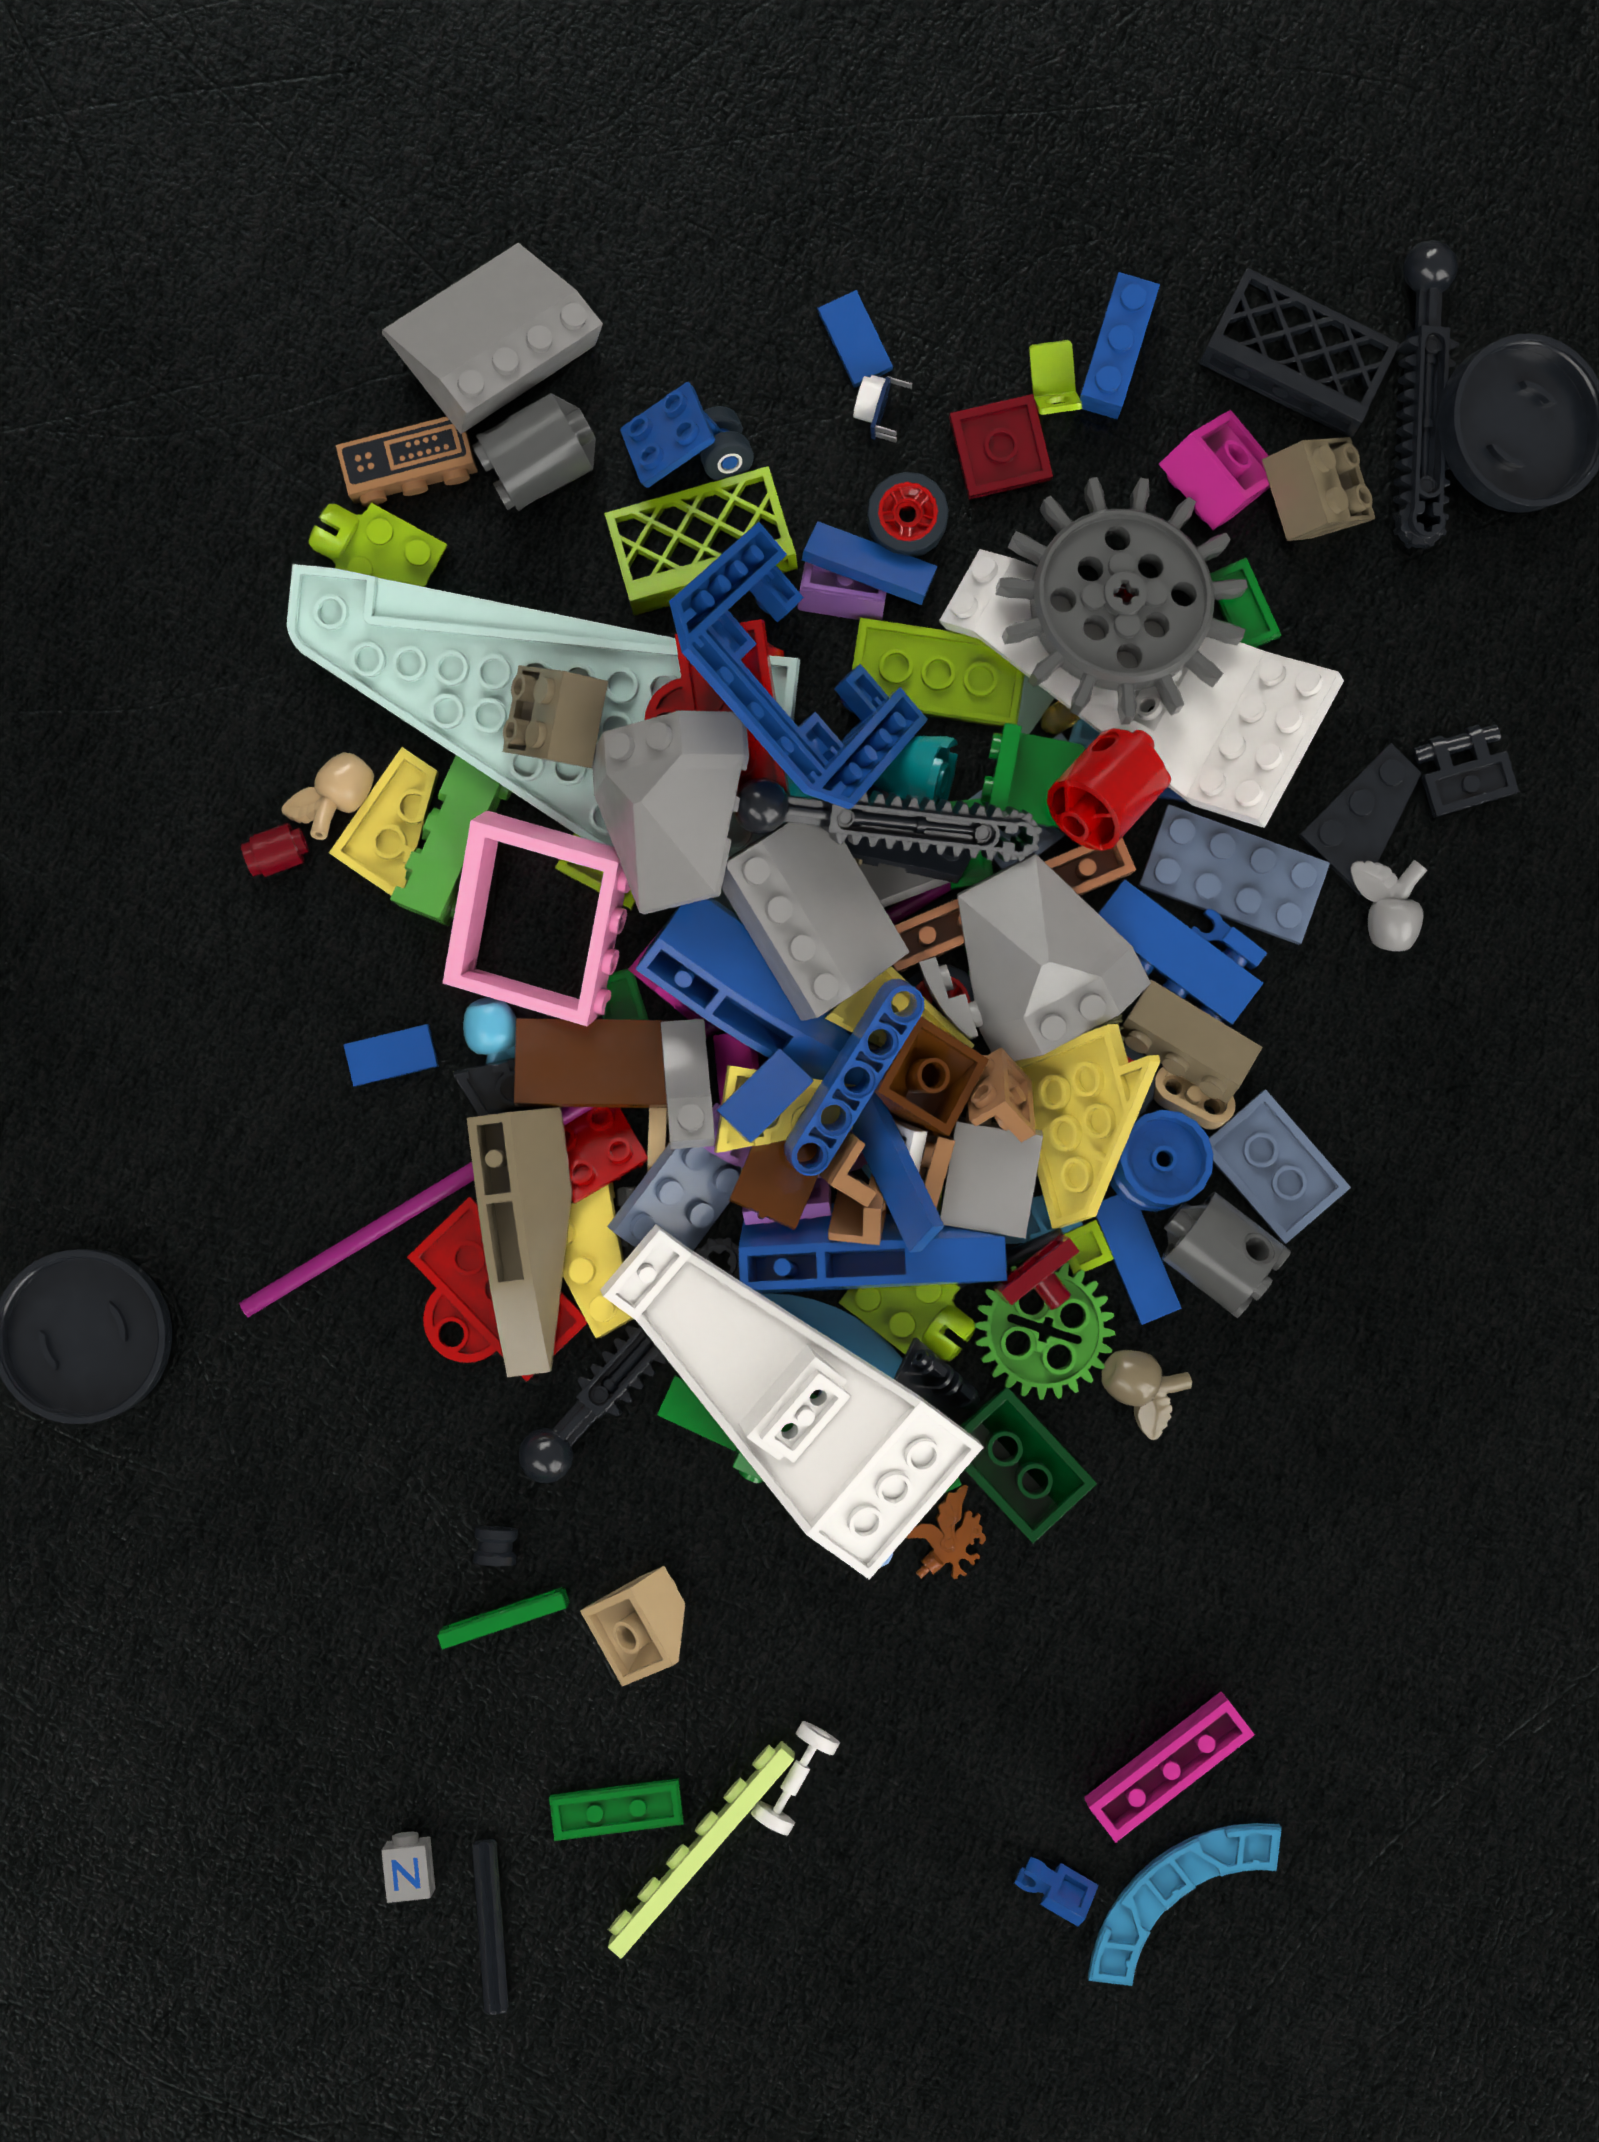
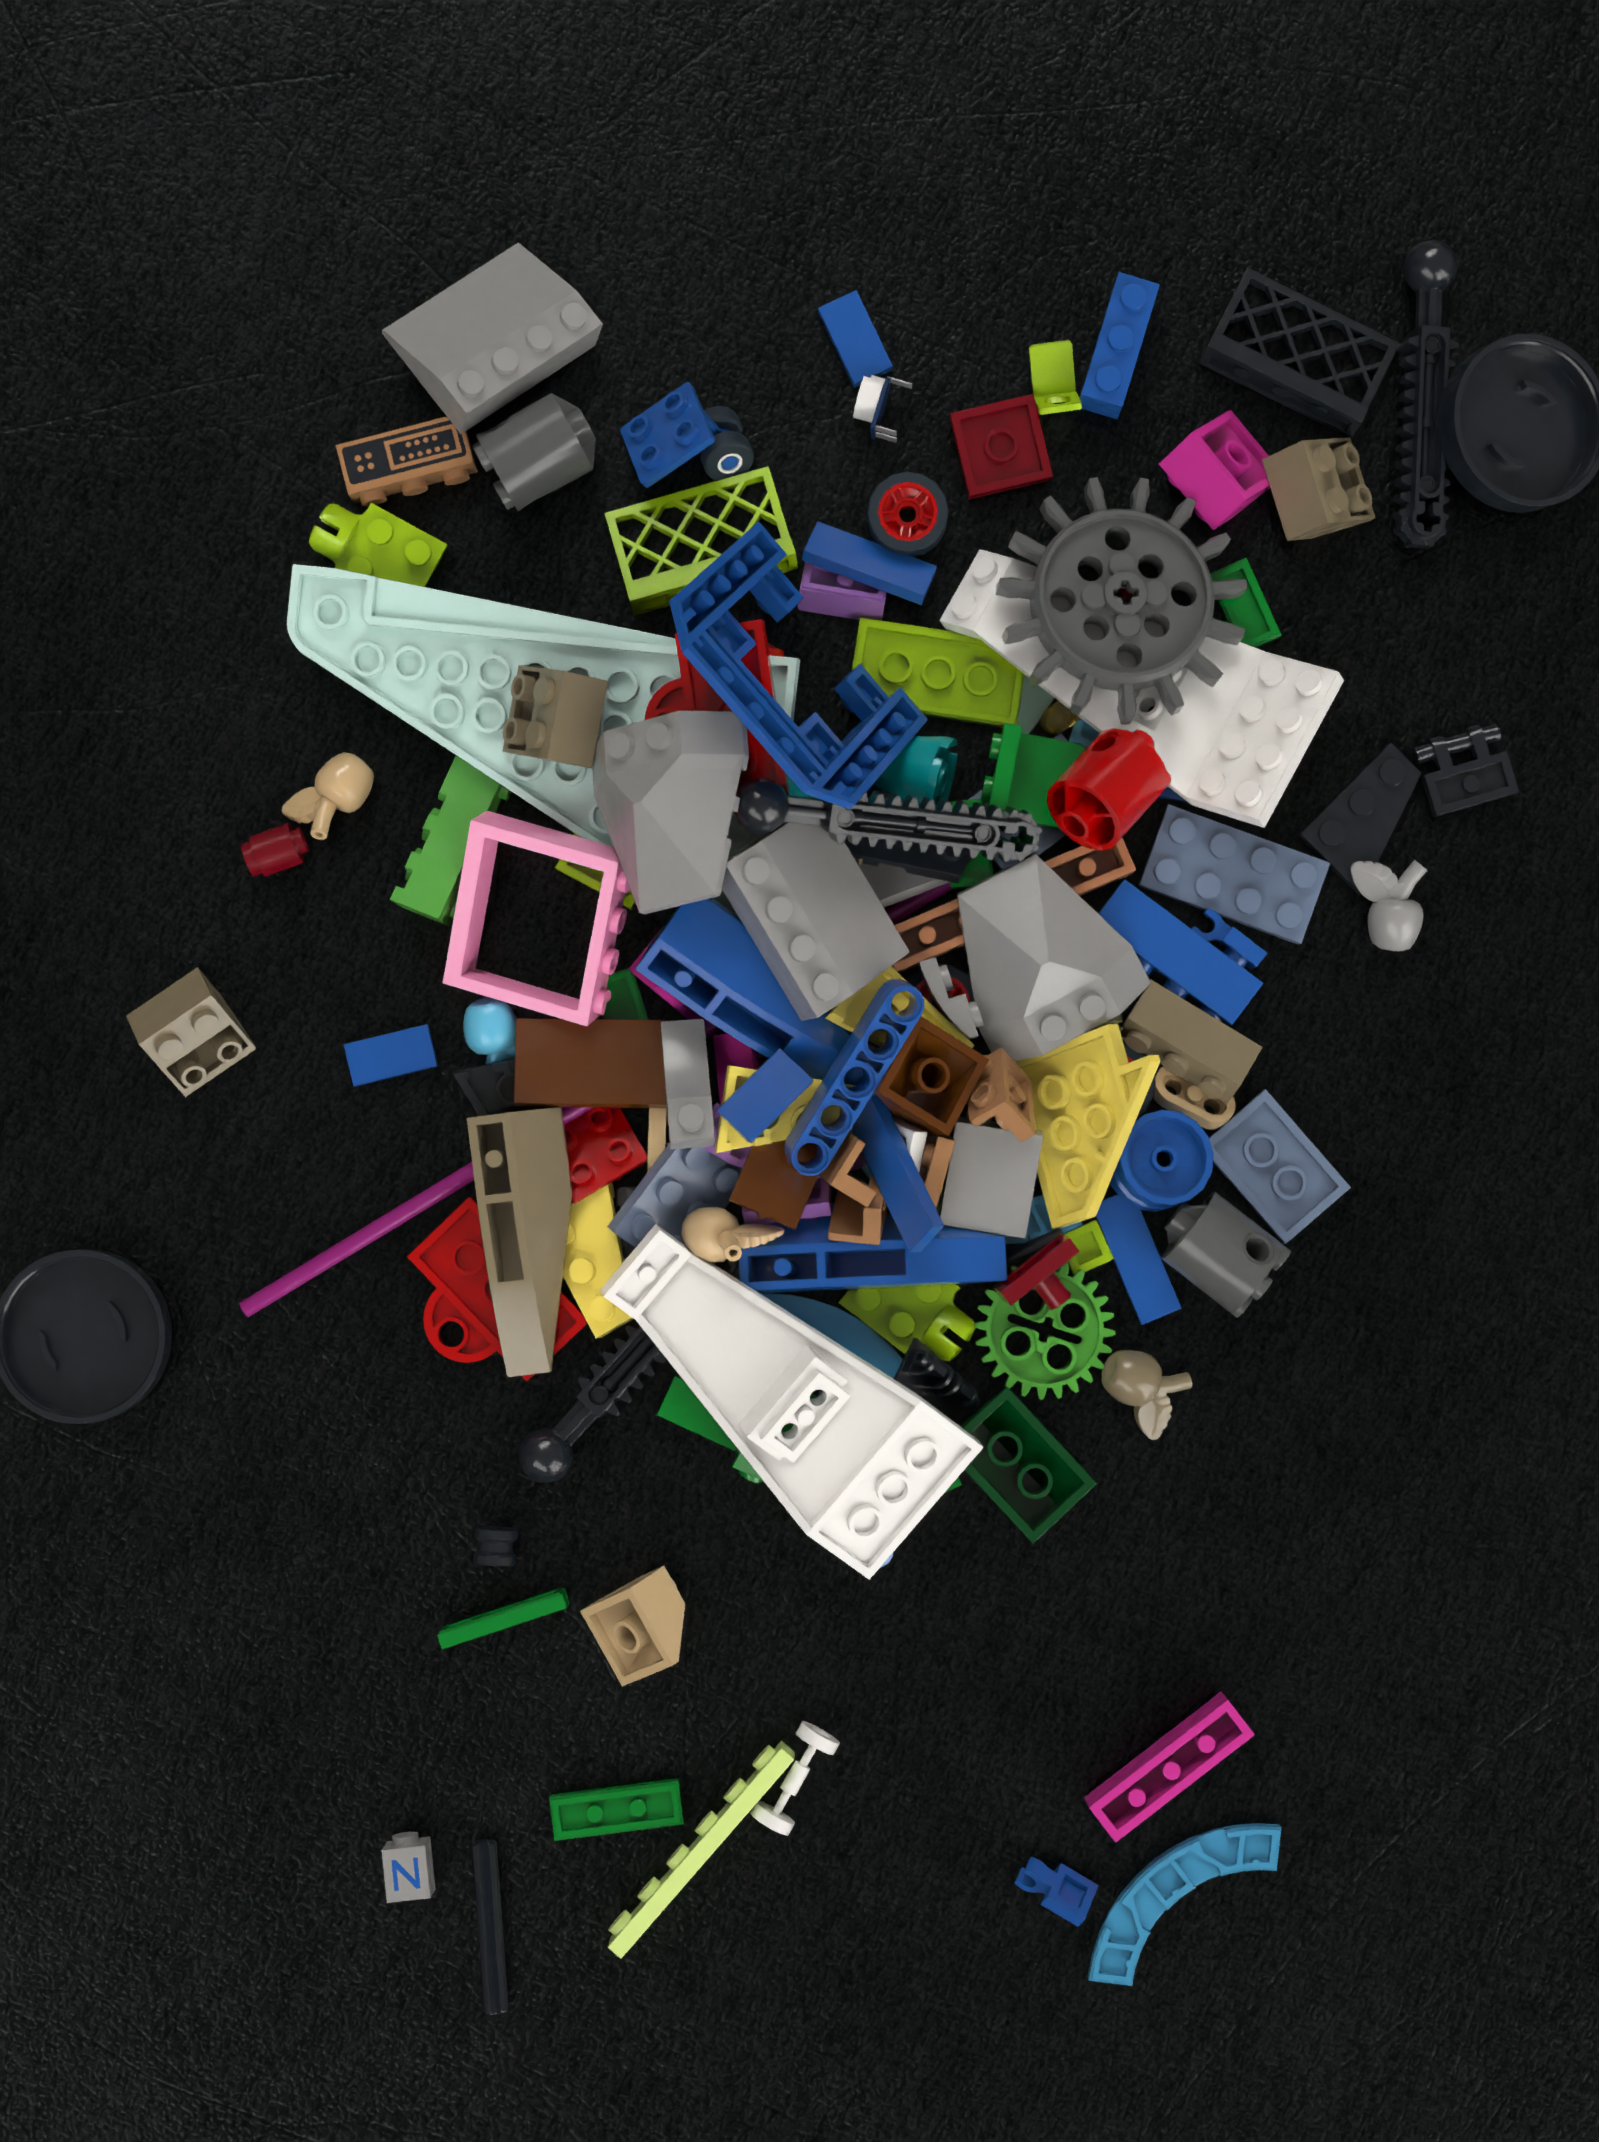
(190, 1032): none -> dark tan slope
(389, 823): light yellow wing -> none
(717, 1236): none -> tan piece
(949, 1543): dark orange piece -> none

